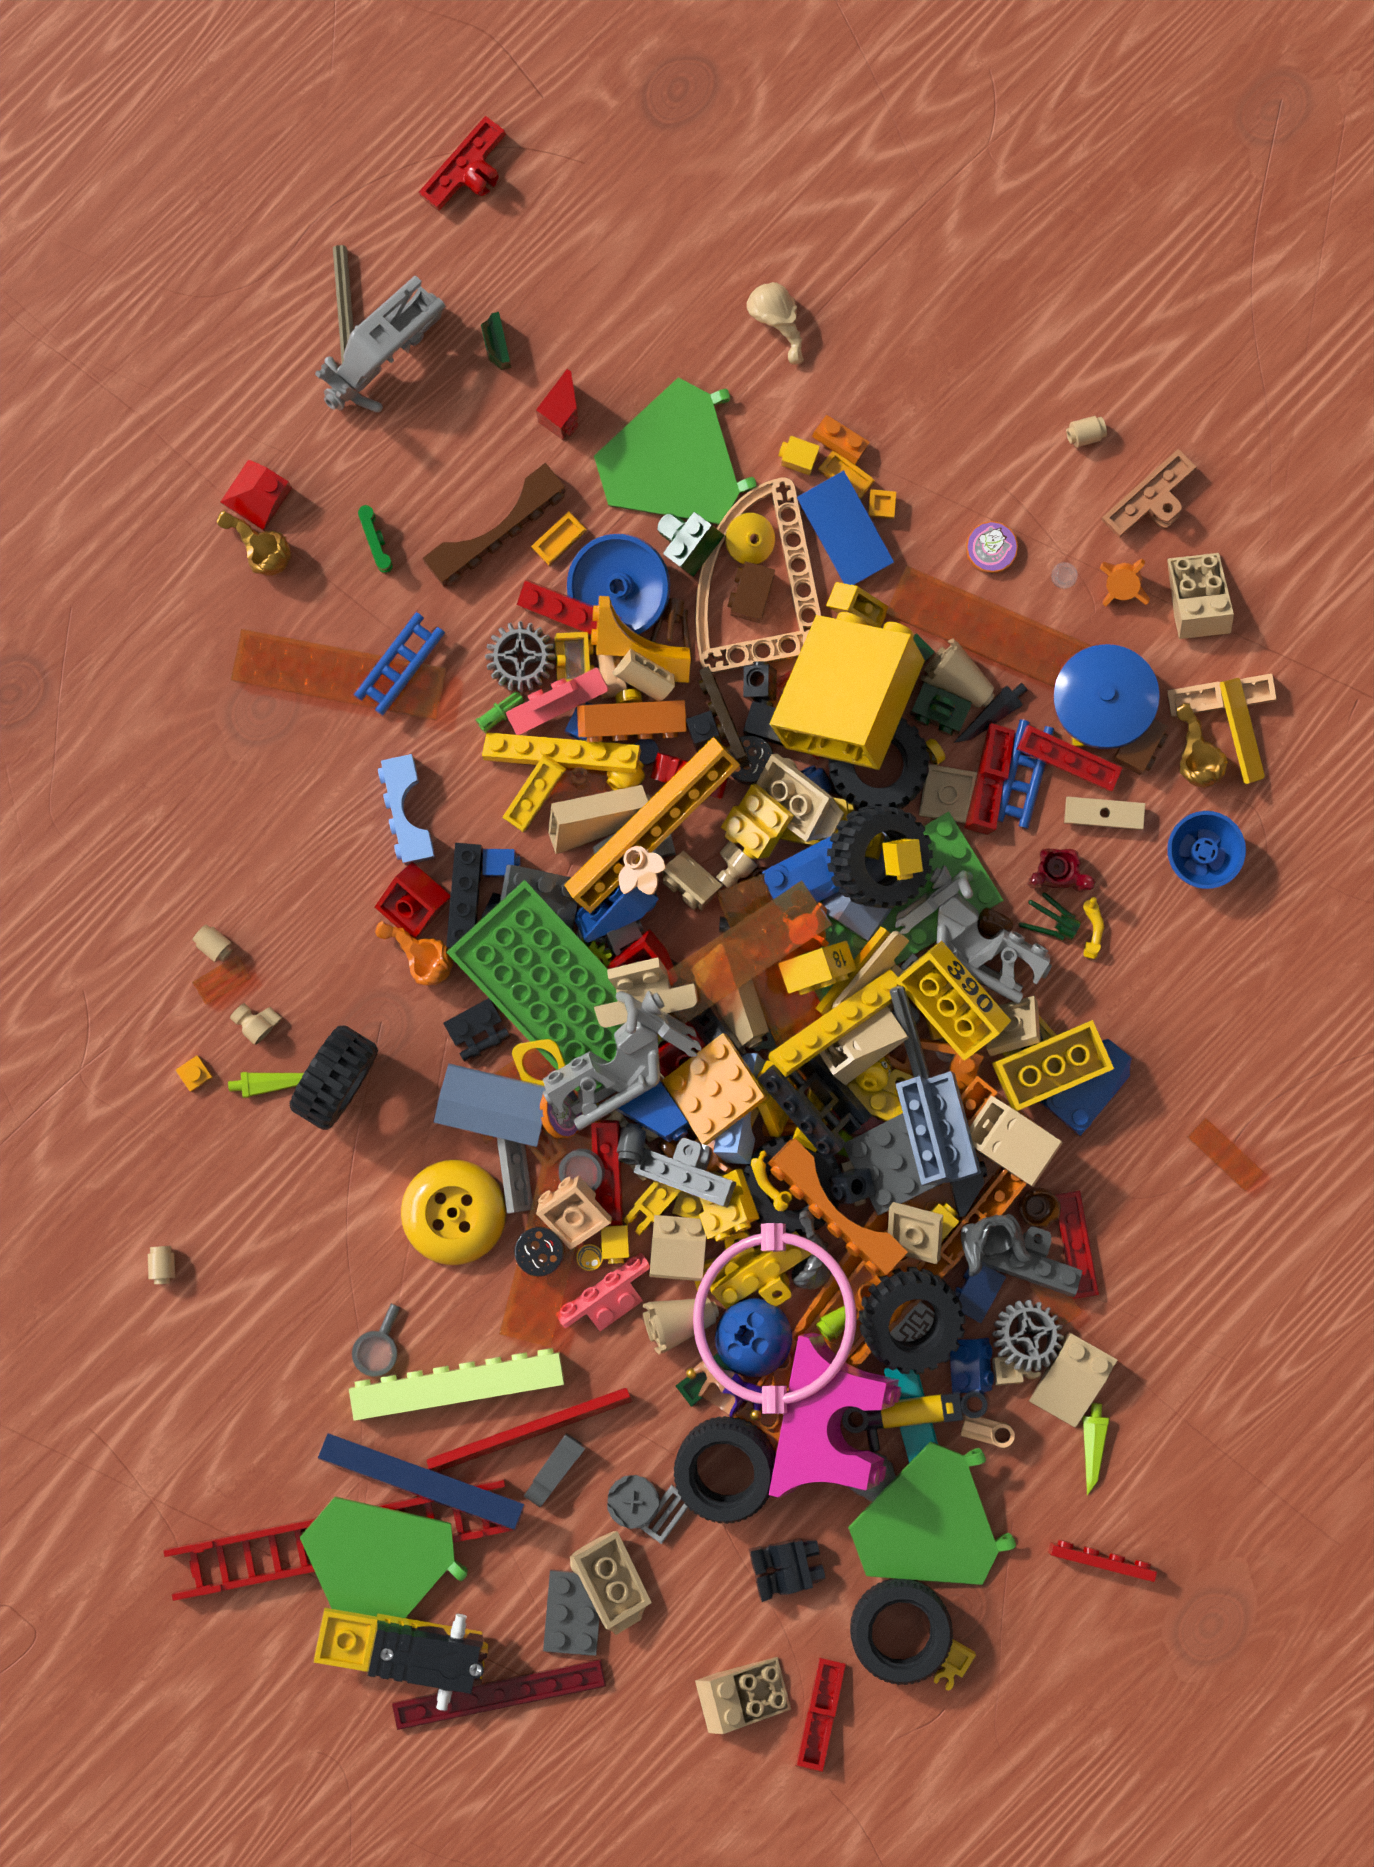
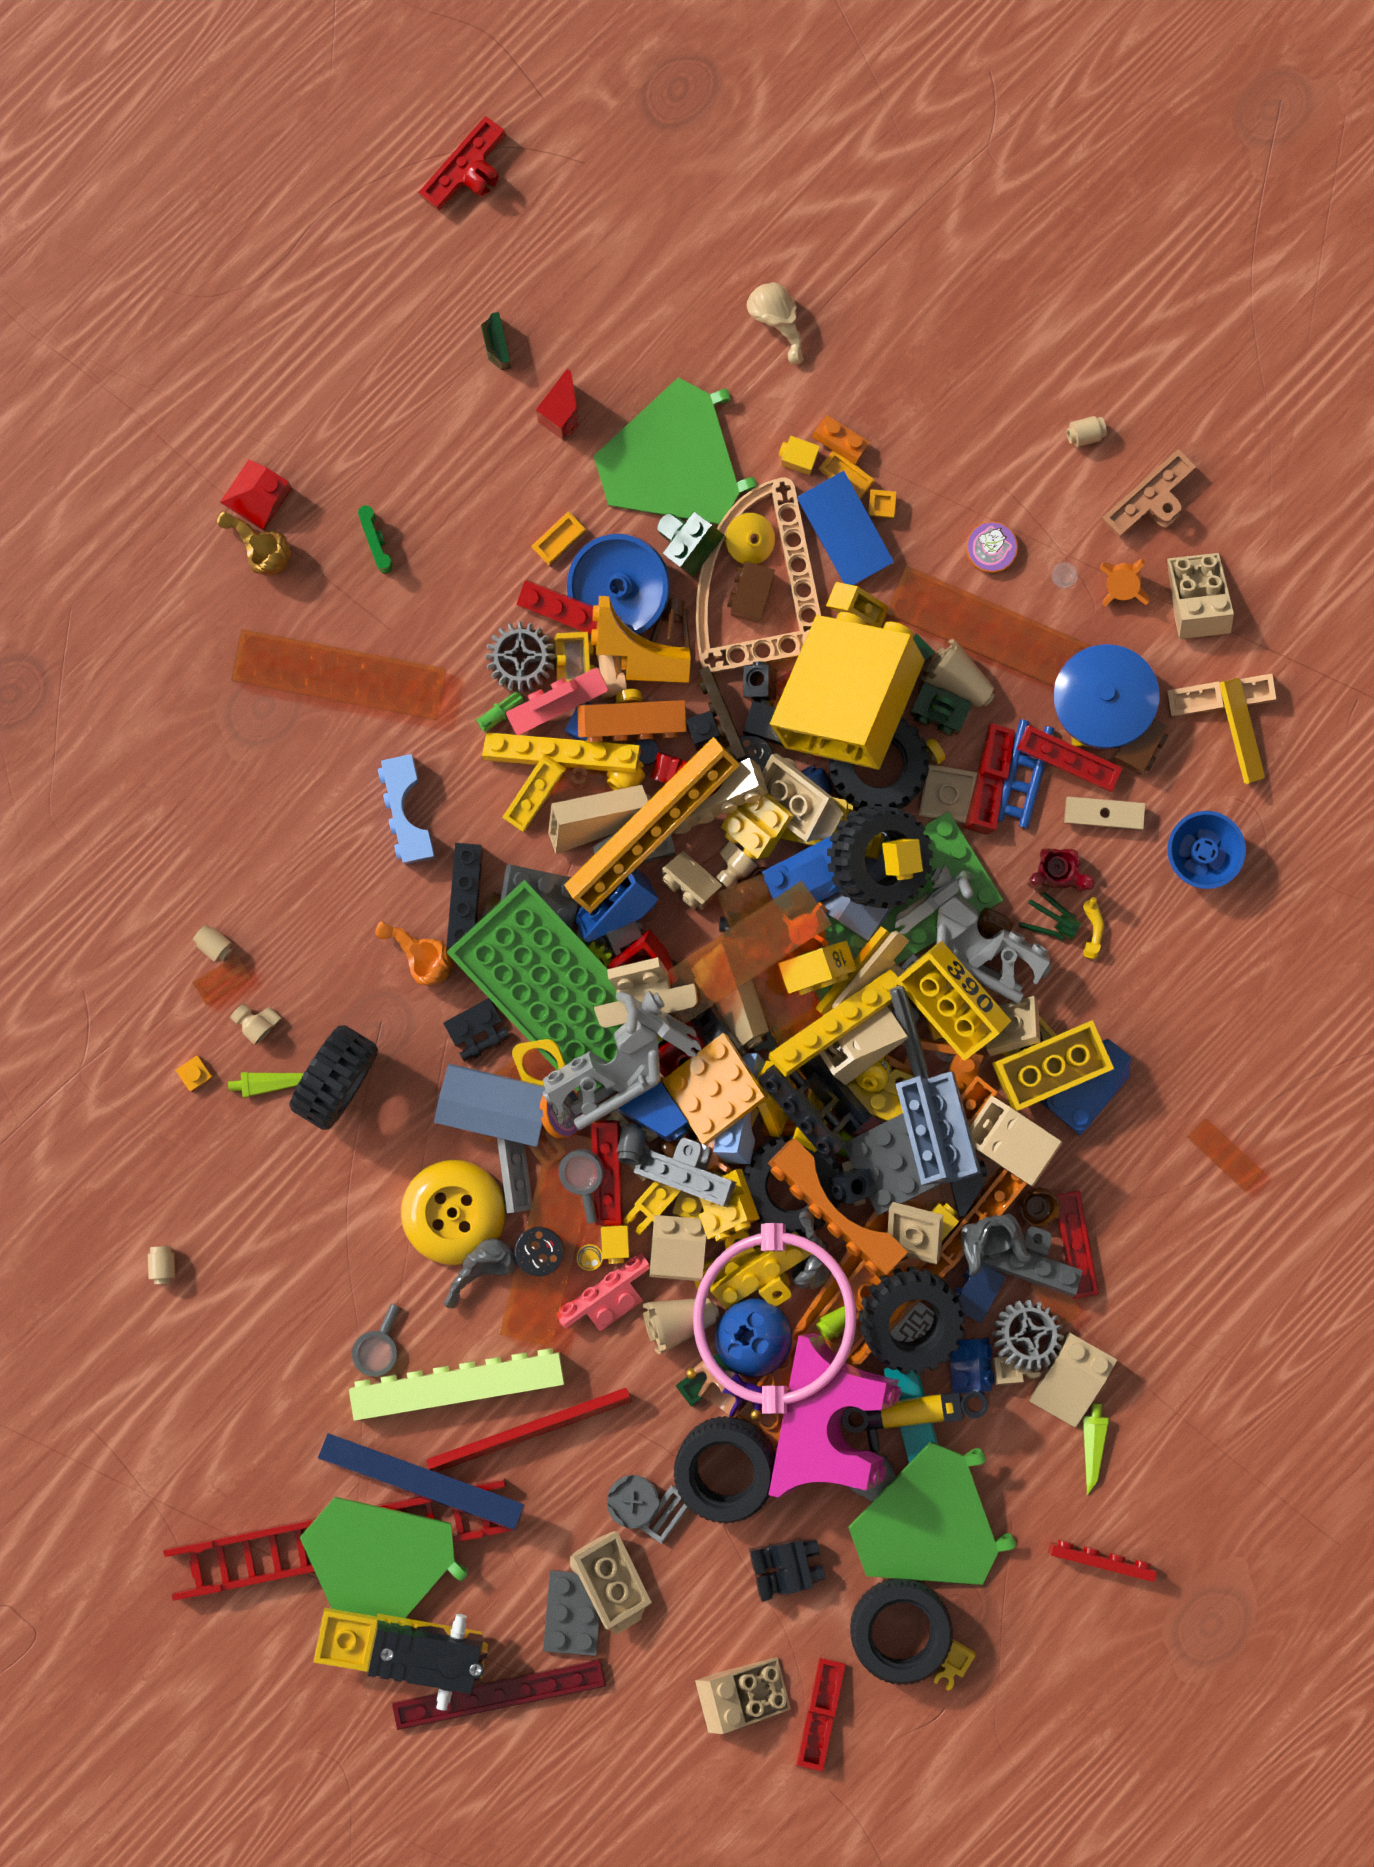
(343, 295): dark tan axle -> none
(376, 341): light grey piece -> none
(383, 667): blue bar -> none
(412, 900): red slope -> none
(453, 558): reddish brown arch -> none
(488, 1258): none -> dark grey hair
(496, 861): blue brick -> none
(554, 1469): dark grey leg -> none
(572, 1212): light nougat plate -> none
(642, 874): light nougat plate -> none
(645, 675): tan brick -> none
(741, 787): none -> tan arch
(758, 1168): yellow piece -> none
(984, 1430): light nougat piece -> none
(1000, 707): black bar -> none
(1201, 761): pearl gold hair -> none

